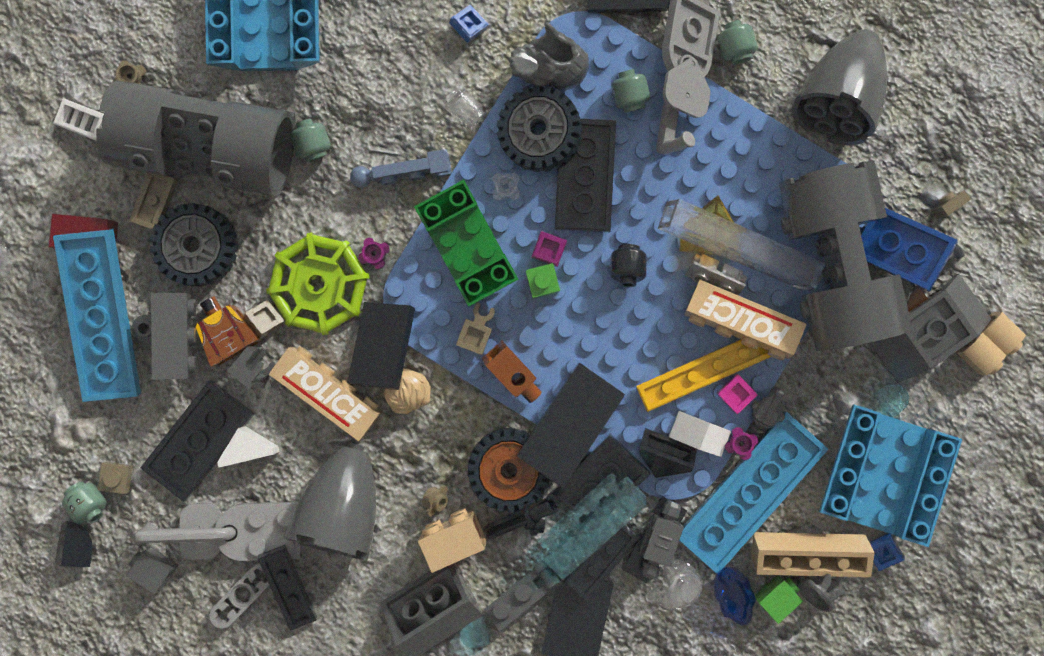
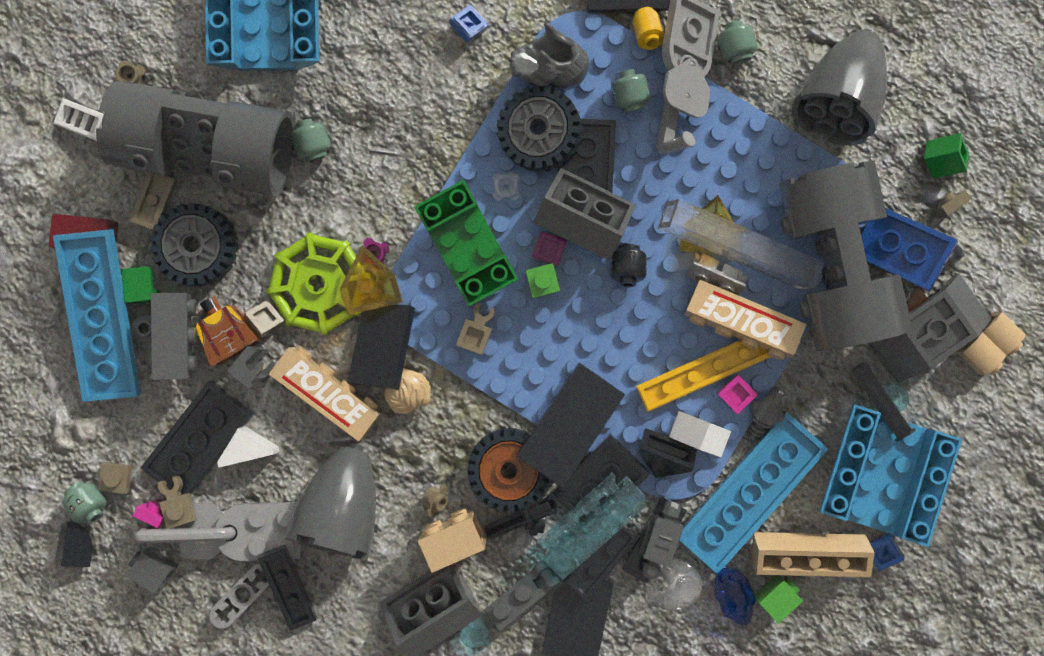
(138, 285): none -> green panel
(150, 514): none -> dark pink plate
(177, 508): none -> dark tan plate
(369, 284): none -> clear yellow slope
(437, 164): sand blue plate -> none
(465, 108): clear brick -> none
(504, 365): dark orange torso -> none
(584, 214): none -> dark grey slope
(648, 28): none -> yellow brick
(744, 451): magenta plate -> none
(820, 591): dark grey piece -> none
(882, 401): none -> black axle
(946, 156): none -> green panel

